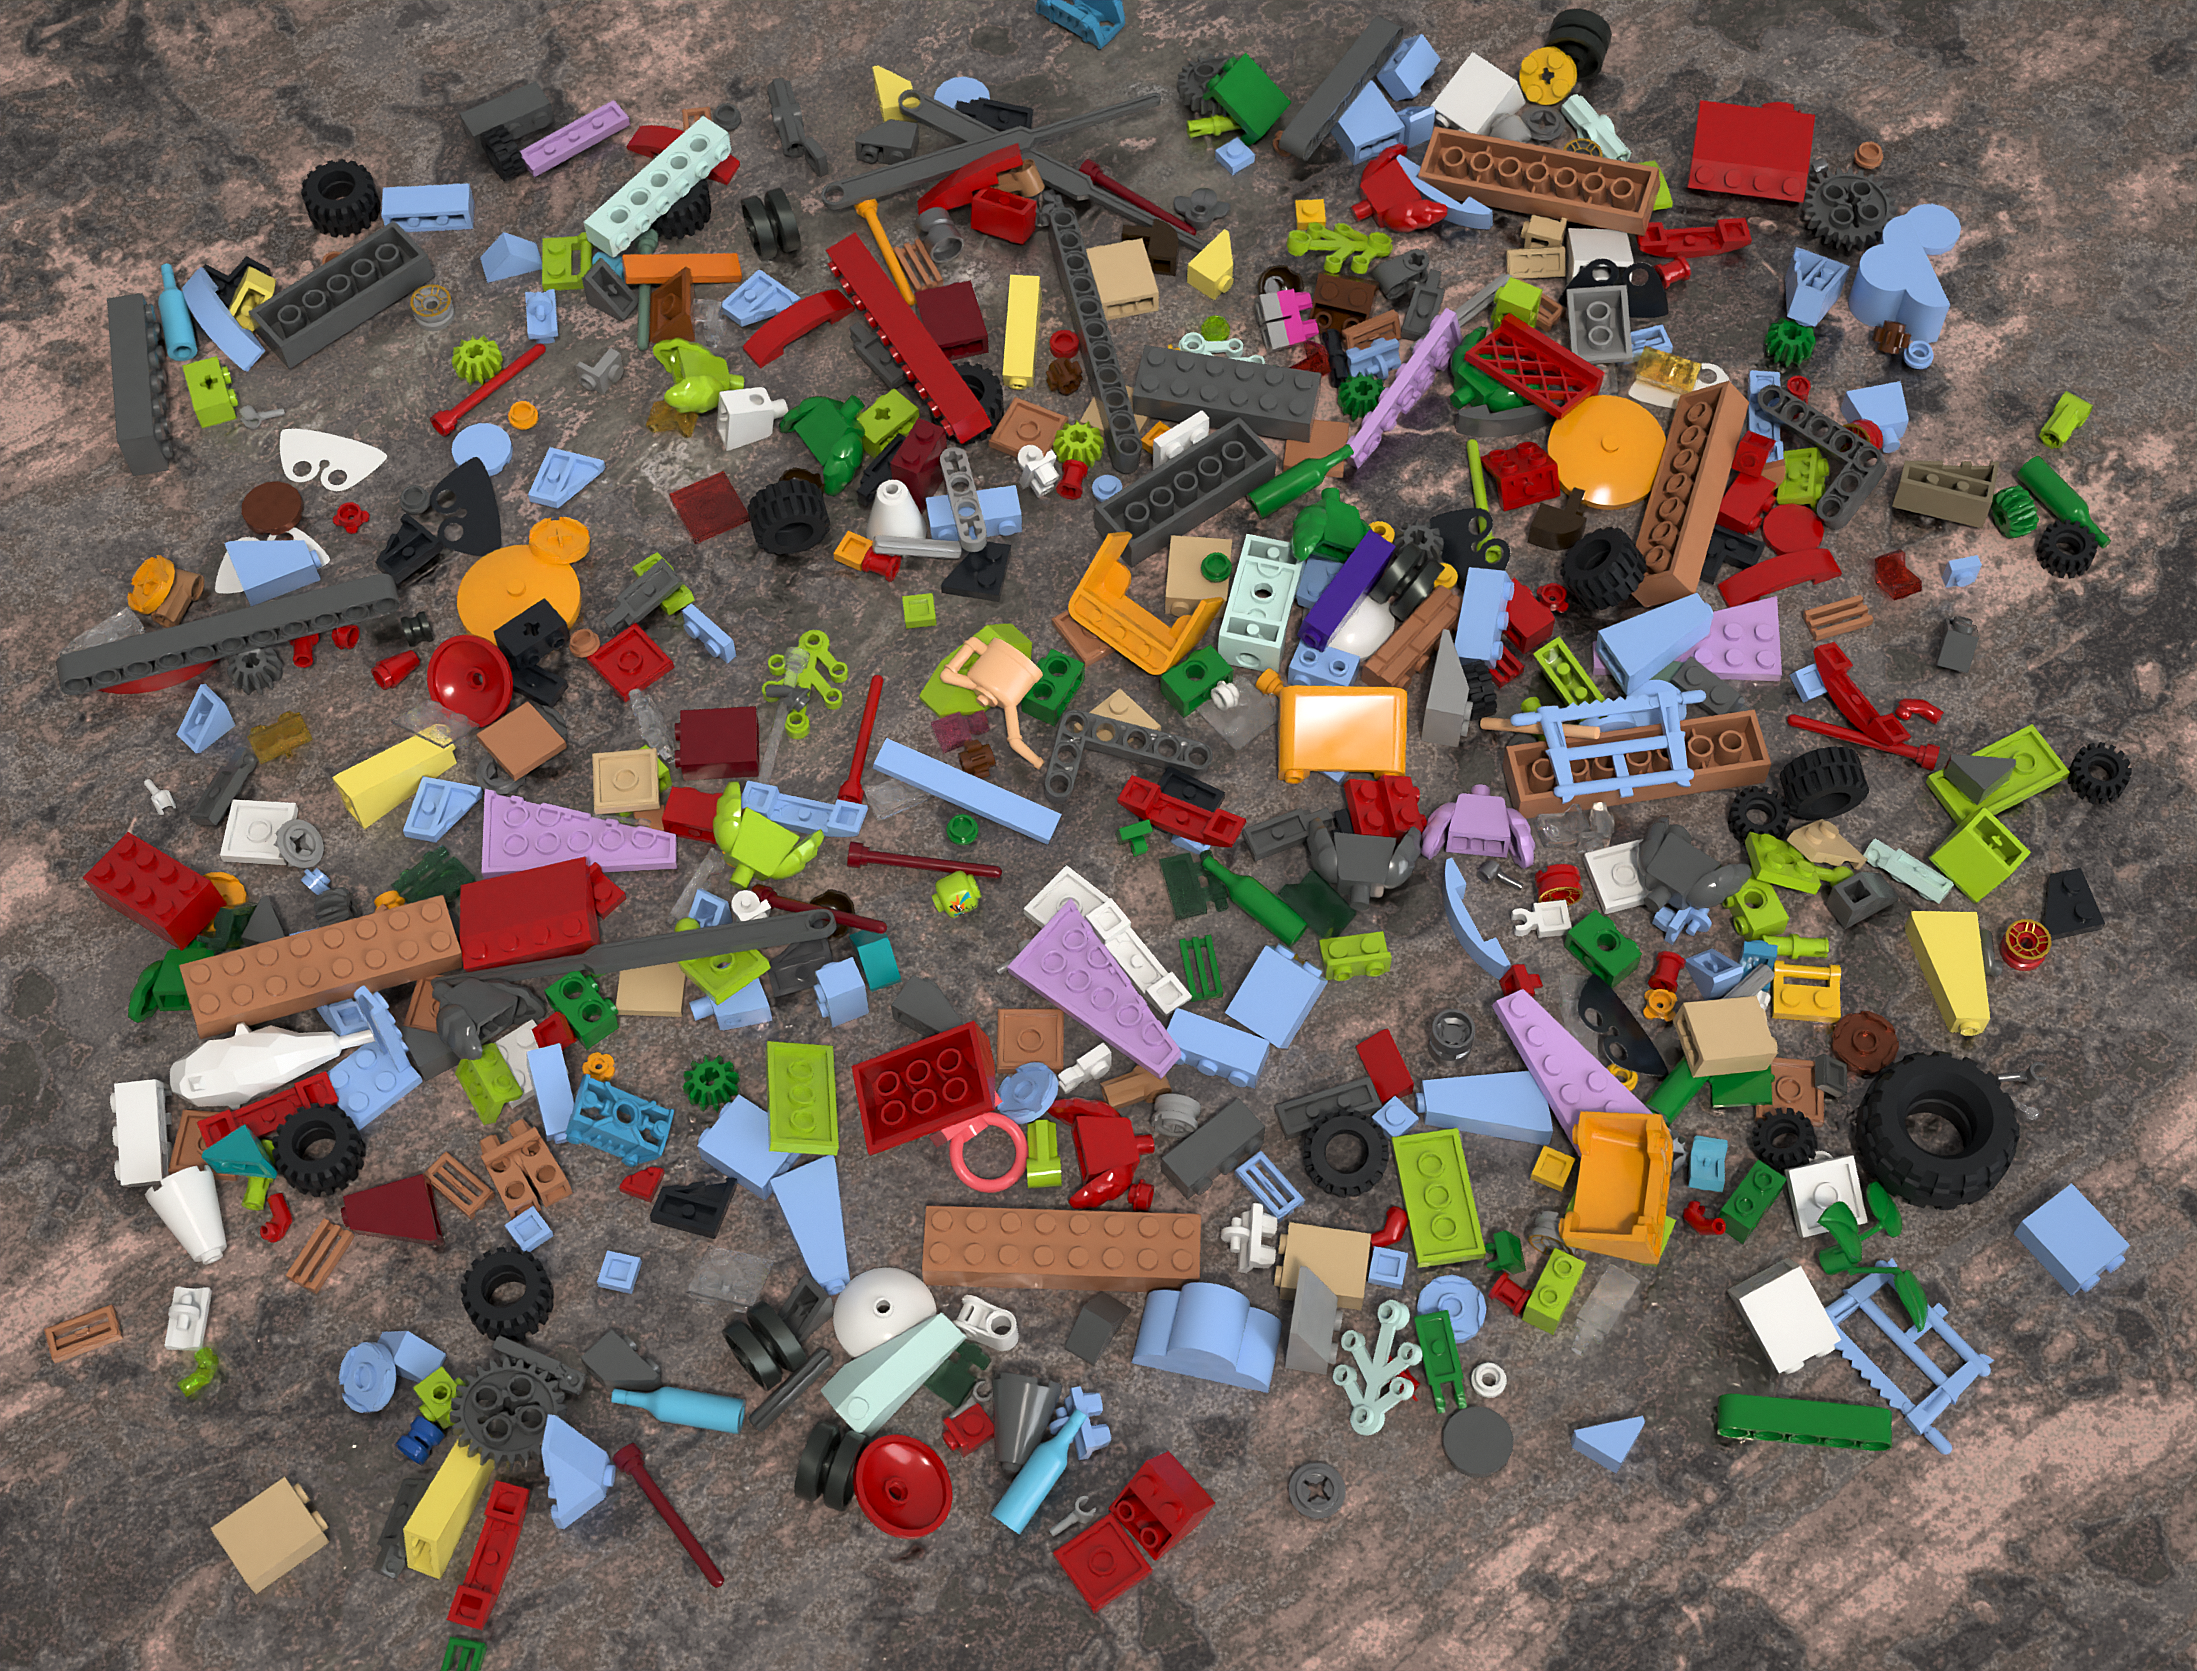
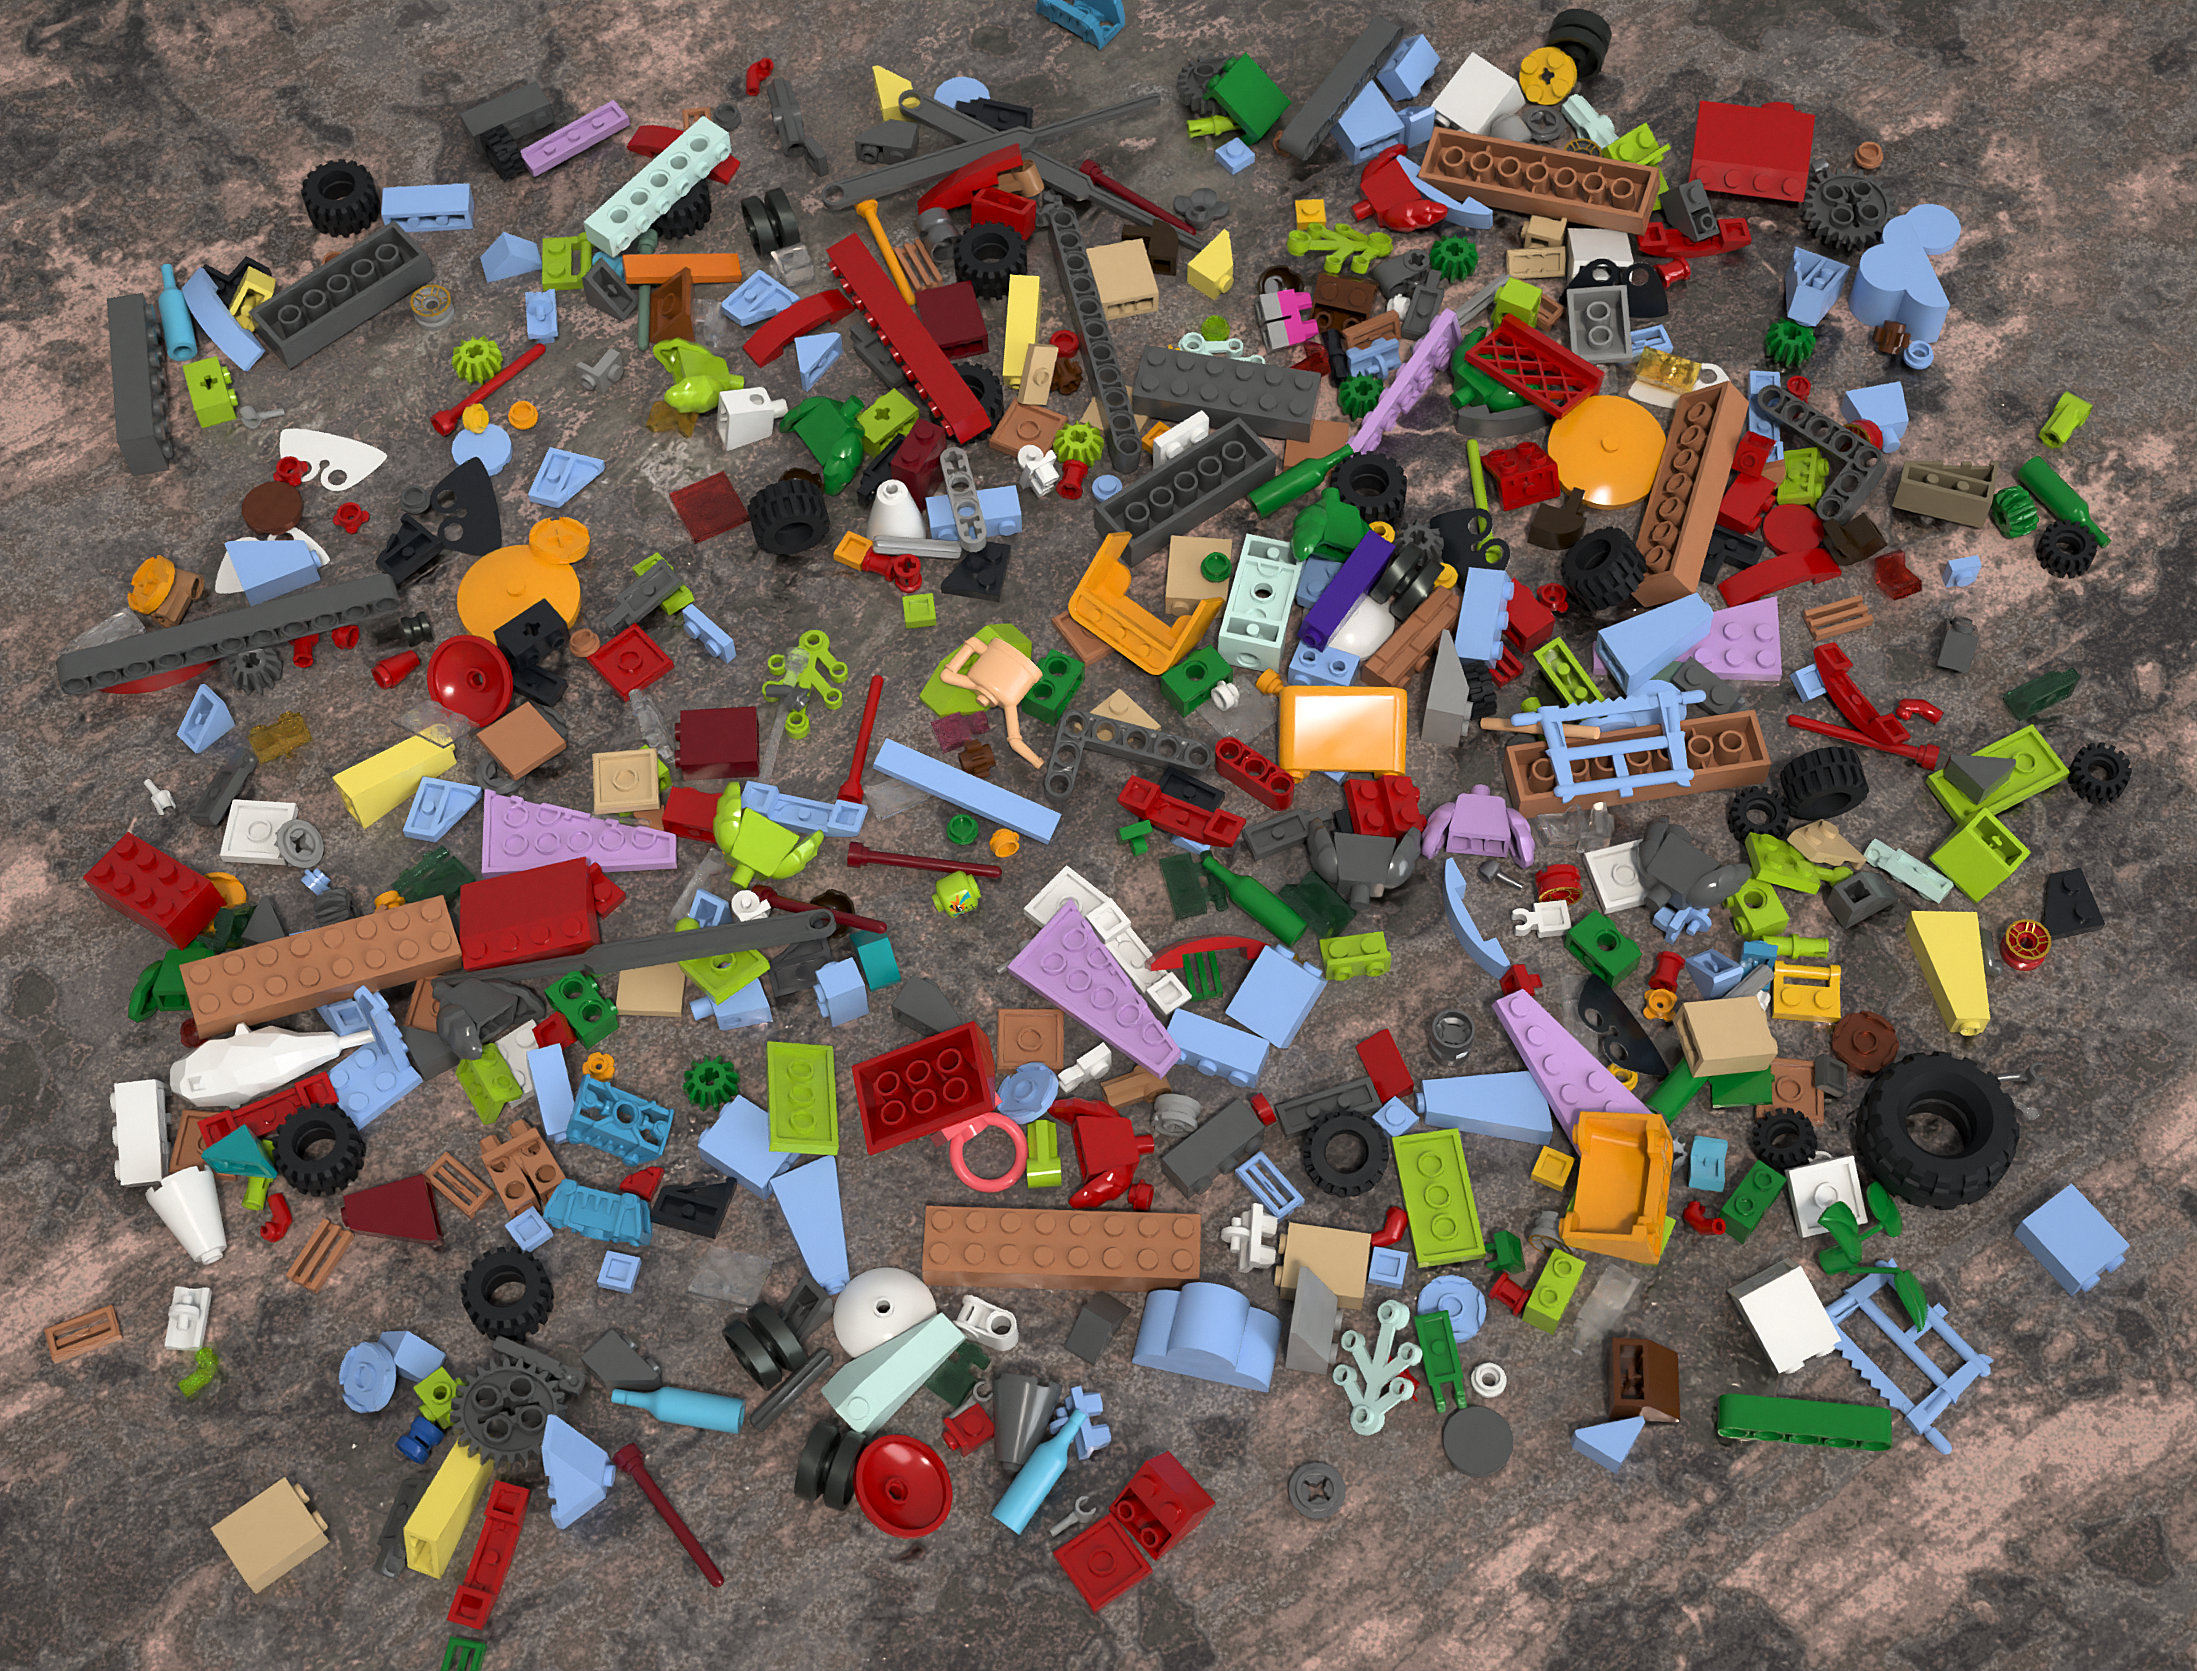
(187, 1030): none -> clear red plate
(289, 464): none -> red plate
(475, 418): none -> yellow plate
(600, 1214): none -> dark azure piece
(756, 73): none -> red arm
(792, 266): none -> clear brick
(816, 356): none -> light blue slope
(903, 572): none -> red bush
(990, 242): none -> black tyre
(1004, 843): none -> light orange plate
(1037, 374): none -> tan plate
(1171, 956): none -> red slope
(1261, 786): none -> red beam
(1262, 1109): none -> red tile
(1373, 473): none -> black tyre
(1400, 305): none -> white plate
(1453, 258): none -> green gear
(1636, 147): none -> lime bracket
(1642, 1380): none -> reddish brown slope
(1690, 210): none -> dark grey slope
(1854, 540): none -> dark brown brick
(2041, 693): none -> clear green bracket

